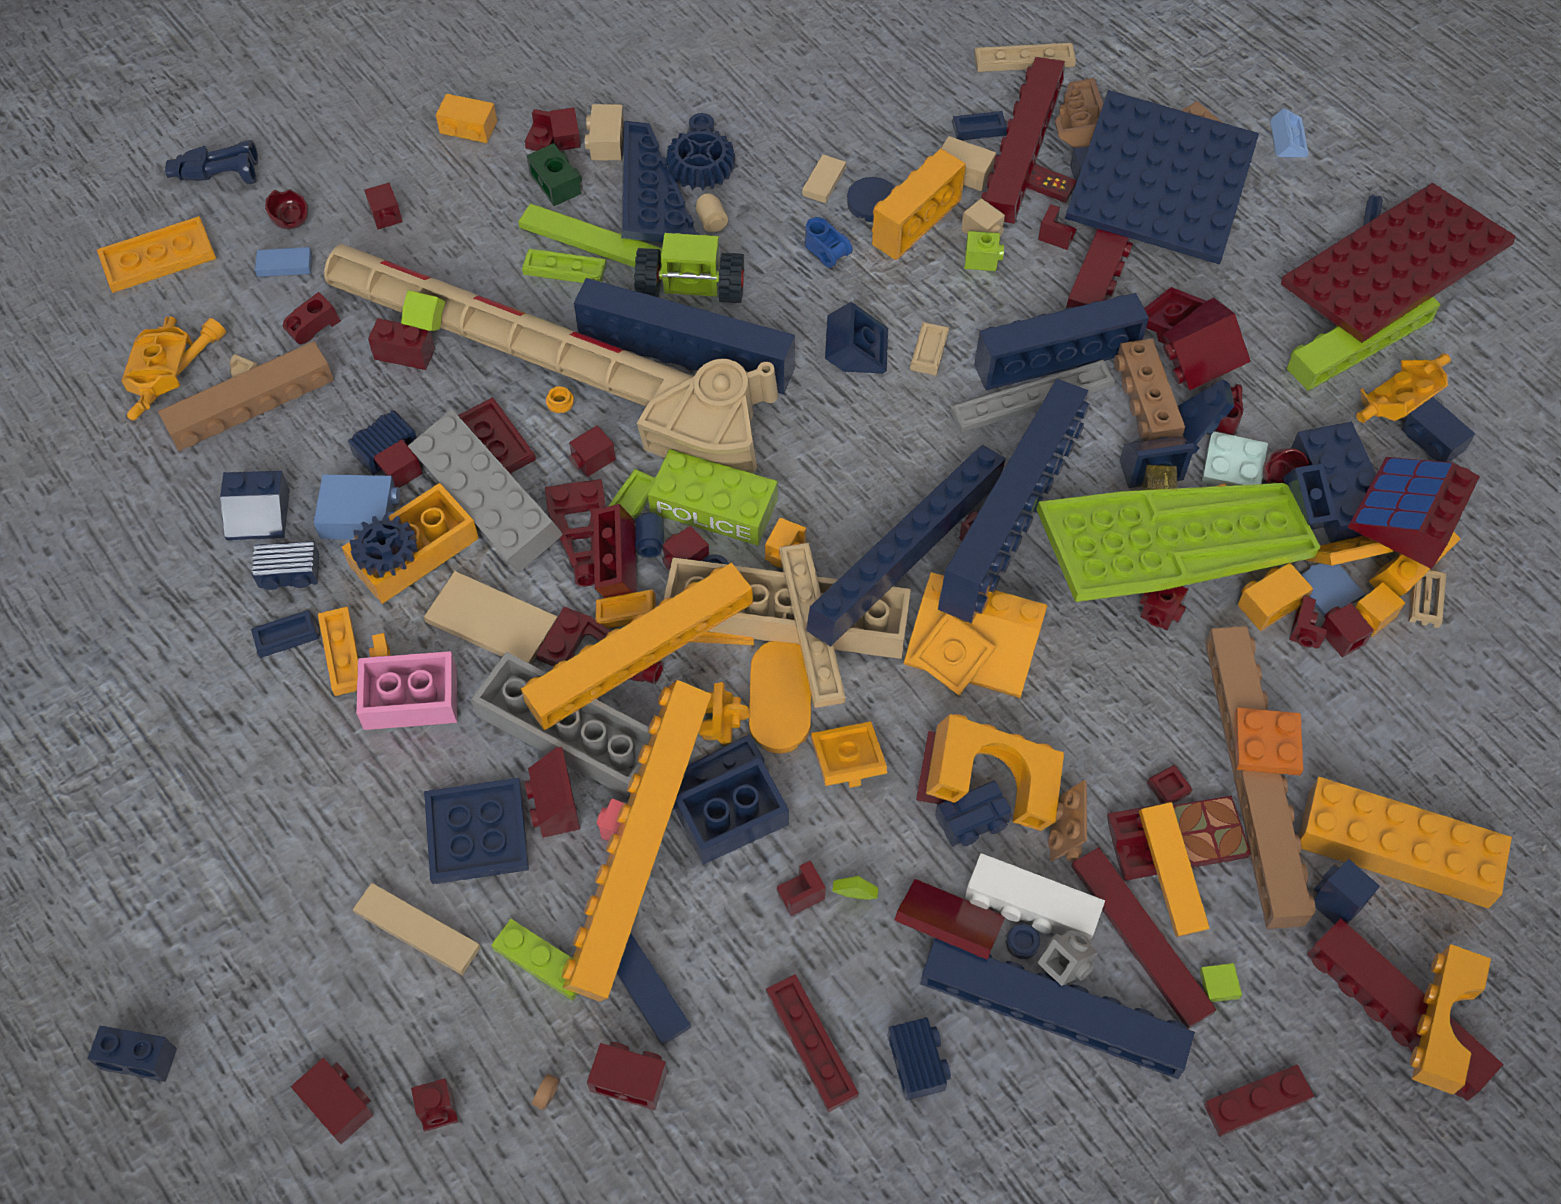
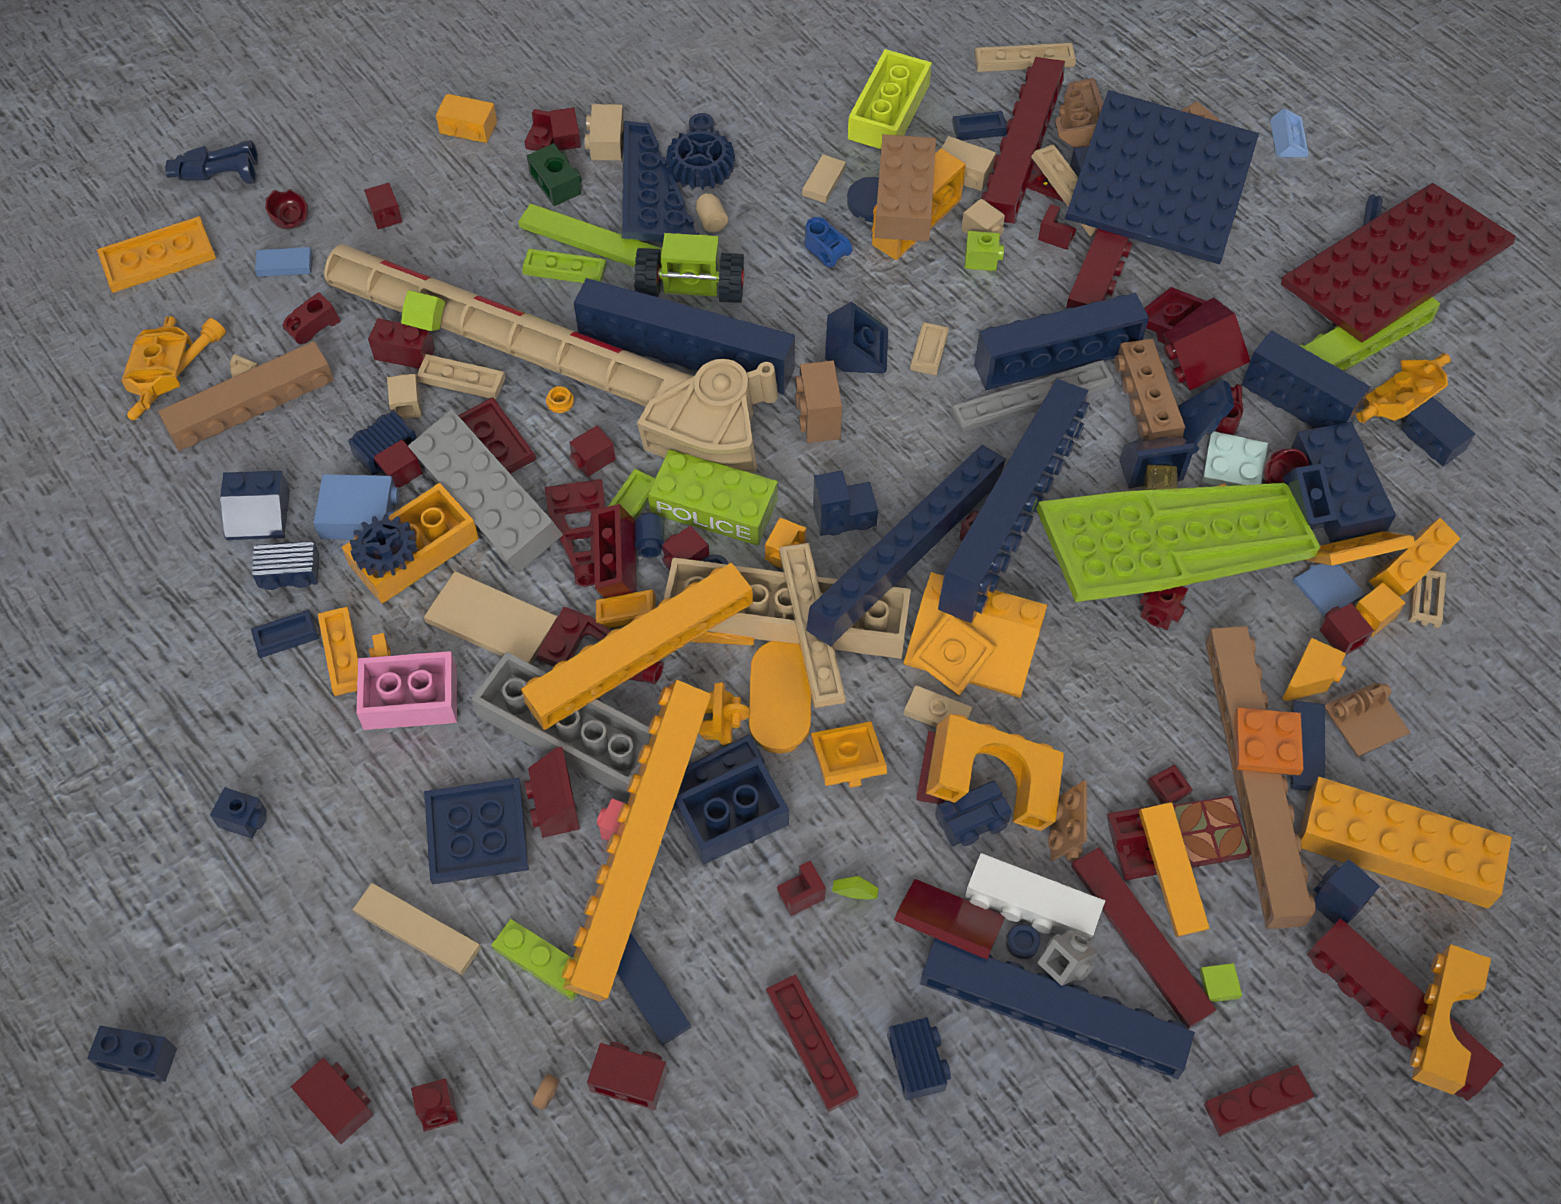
(239, 813): none -> dark blue brick
(404, 395): none -> tan brick
(461, 376): none -> tan plate
(819, 401): none -> medium nougat brick
(841, 506): none -> dark blue brick
(889, 98): none -> neon yellow brick
(905, 188): none -> medium nougat brick
(933, 707): none -> tan plate
(1059, 175): none -> tan tile
(1274, 596): light orange brick -> none
(1303, 383): none -> dark blue brick
(1304, 628): dark red bracket -> none
(1312, 744): none -> dark blue tile
(1315, 671): none -> light orange slope
(1367, 718): none -> medium nougat hinge
(1415, 506): slope -> none

